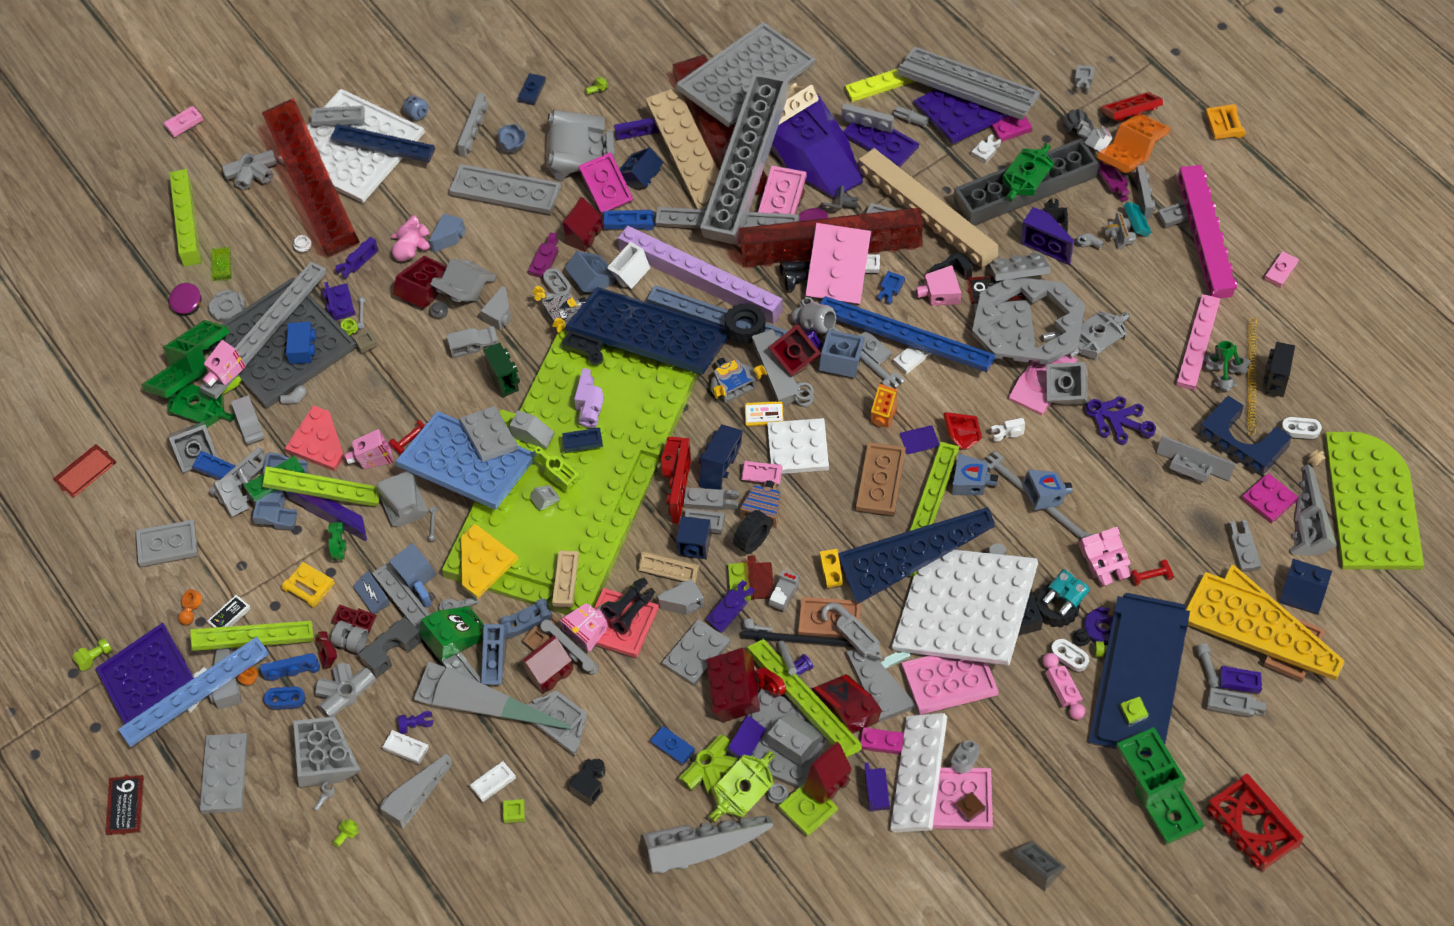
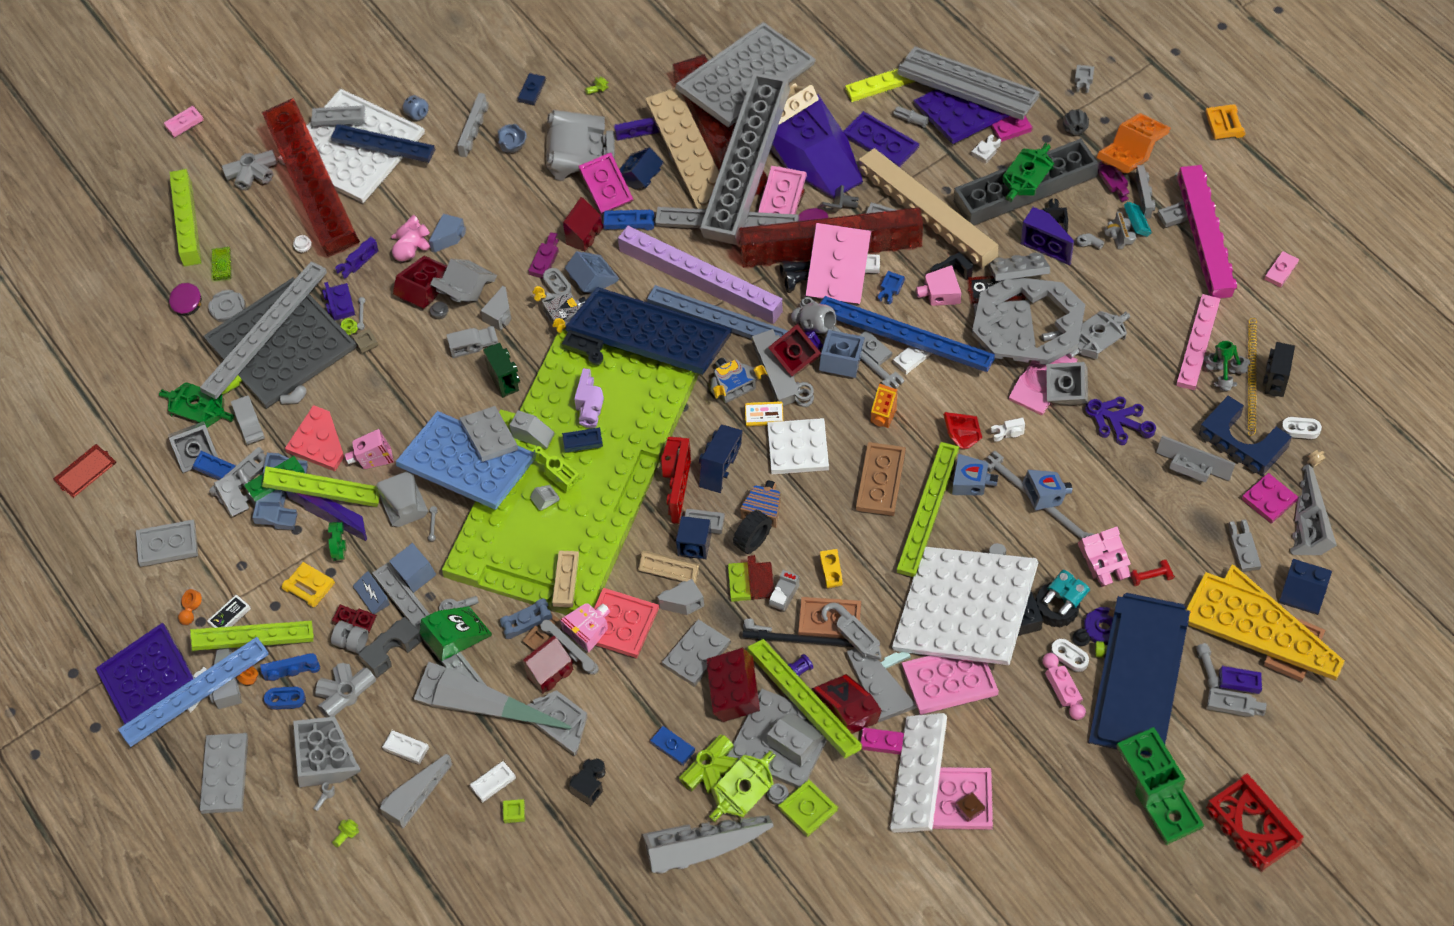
(84, 658): lime leg -> none
(124, 805): piece -> none
(185, 358): green bracket -> none
(223, 364): bright pink torso -> none
(300, 342): blue brick -> none
(326, 651): dark red plate -> none
(398, 446): red piece -> none
(413, 721): dark purple piece -> none
(422, 594): medium blue tile -> none
(483, 560): yellow plate -> none
(494, 653): sand blue slope -> none
(505, 189): light grey plate -> none
(614, 609): black piece -> none
(629, 265): white torso -> none
(710, 499): light grey hinge -> none
(729, 607): dark purple plate -> none
(744, 311): black tyre -> none
(746, 738): dark purple slope -> none
(761, 472): bright pink plate -> none
(770, 682): red plate -> none
(787, 657): light grey piece -> none
(828, 774): dark red slope -> none
(867, 117): light grey plate -> none
(876, 788): dark purple panel -> none
(889, 560): dark blue wing -> none
(919, 439): dark purple sticker -> none
(965, 756): light grey plate -> none
(1037, 864): dark grey slope -> none
(1093, 137): light grey hips -> none
(1132, 106): red plate -> none
(1134, 710): lime plate -> none
(1372, 503): lime plate -> none

